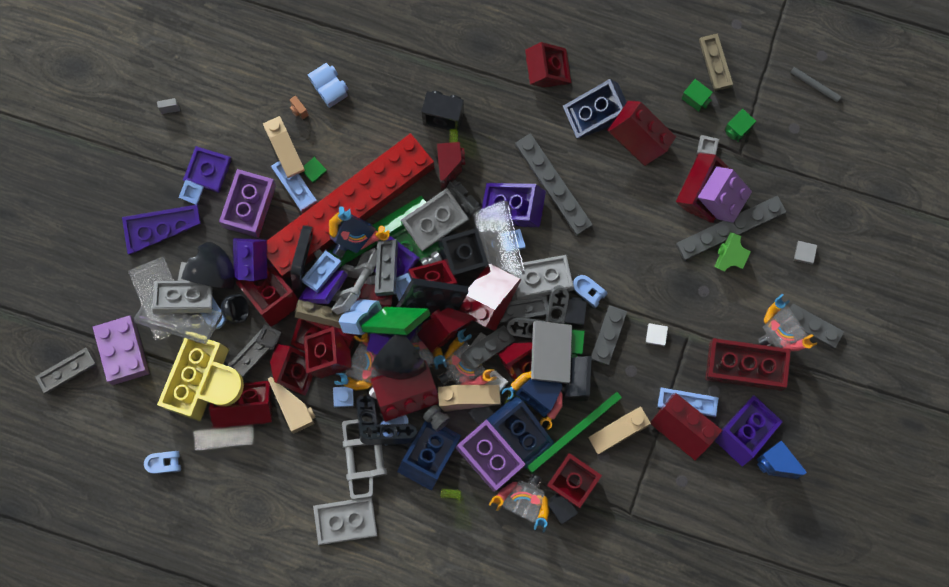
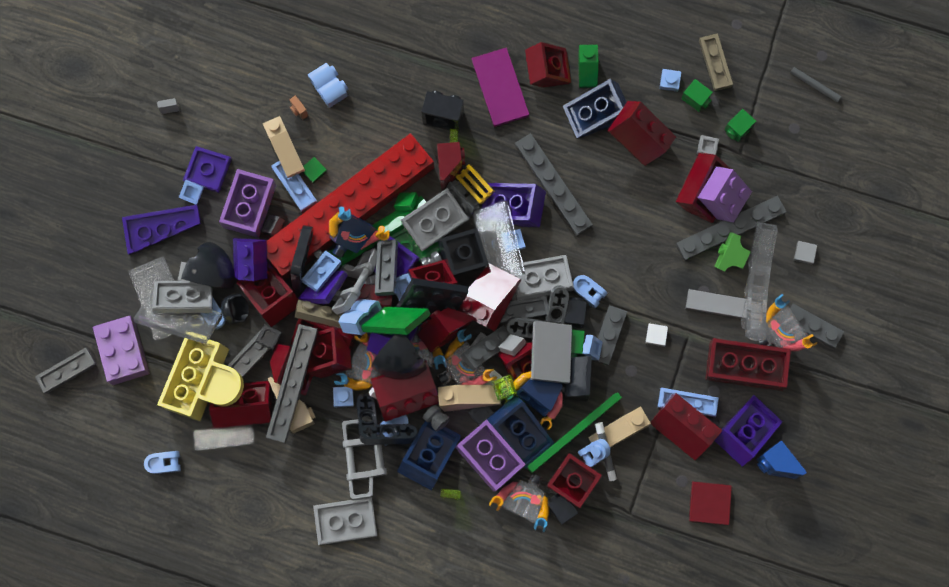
(272, 225): none -> dark grey plate
(292, 383): none -> dark grey plate
(406, 201): none -> green tile
(465, 173): none -> yellow tile
(500, 87): none -> magenta tile
(504, 387): none -> clear neon green tile
(512, 345): none -> light grey tile
(588, 66): none -> green slope
(592, 347): none -> light blue plate
(599, 449): none -> light blue plate
(608, 461): none -> bar
(670, 80): none -> light blue plate
(710, 503): none -> dark red tile
(715, 303): none -> light grey tile
(757, 284): none -> clear arch

